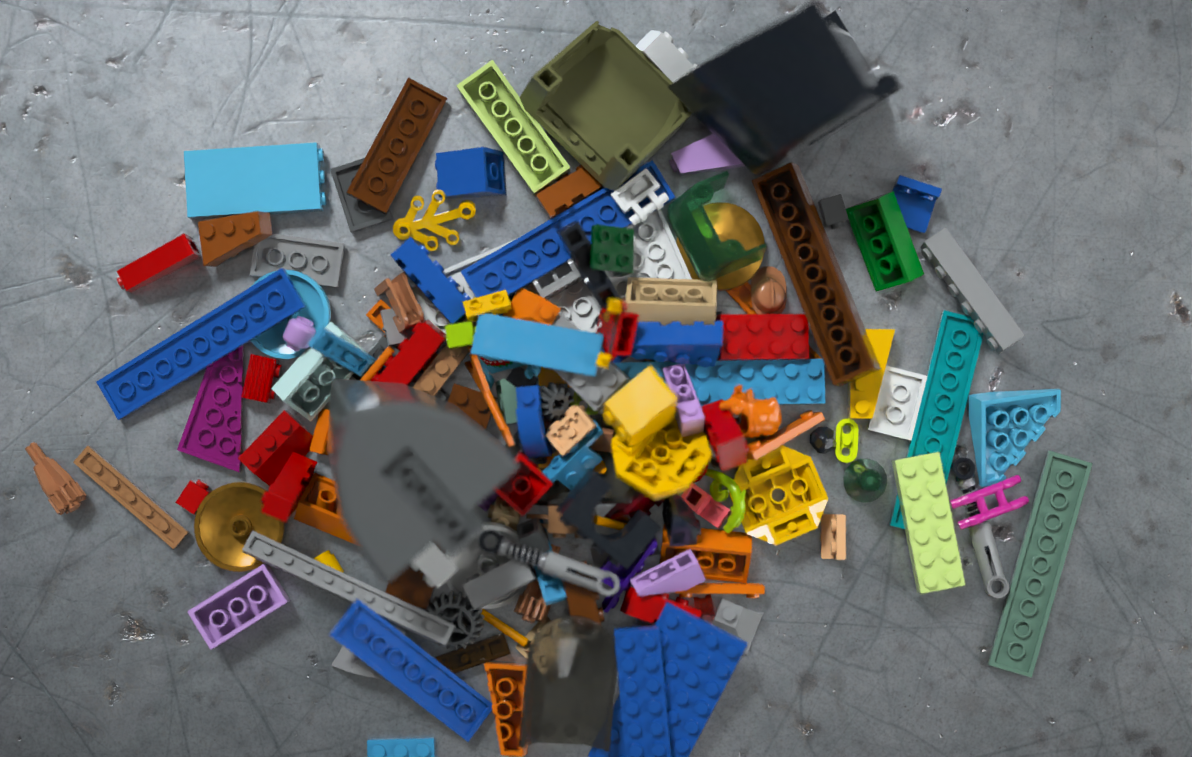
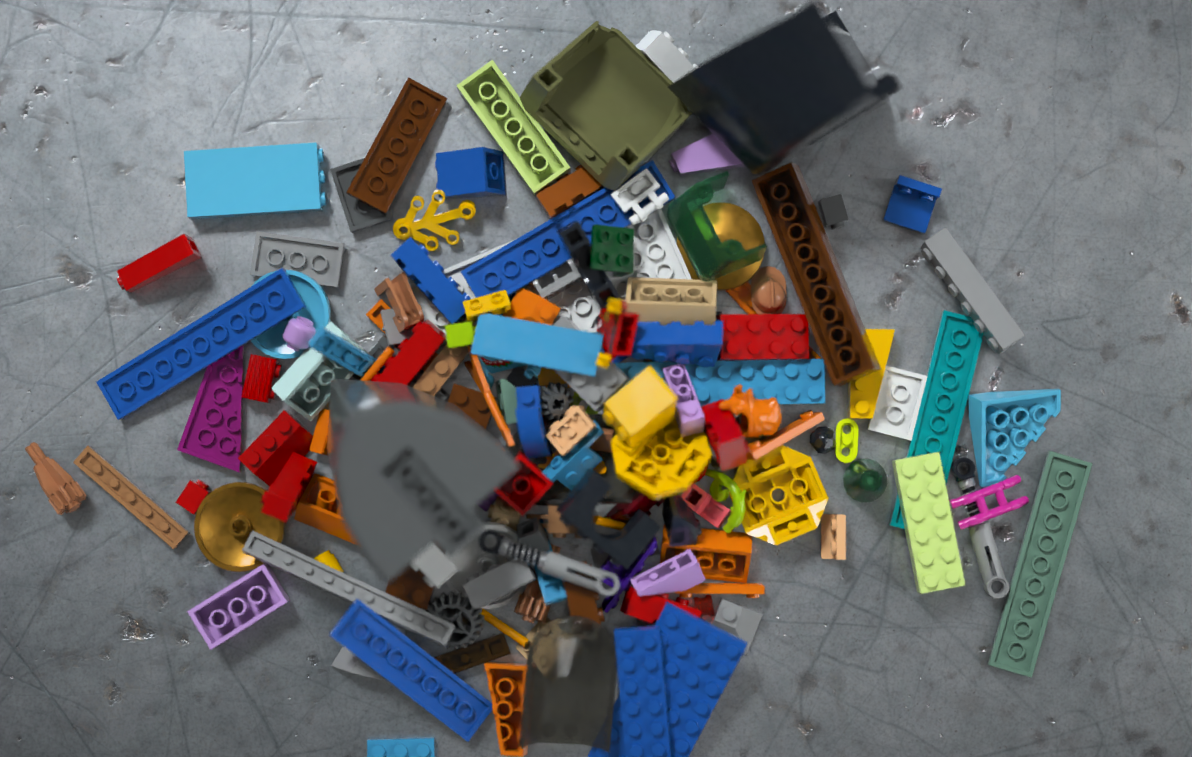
(231, 234): dark orange wedge -> none
(884, 241): green slope -> none

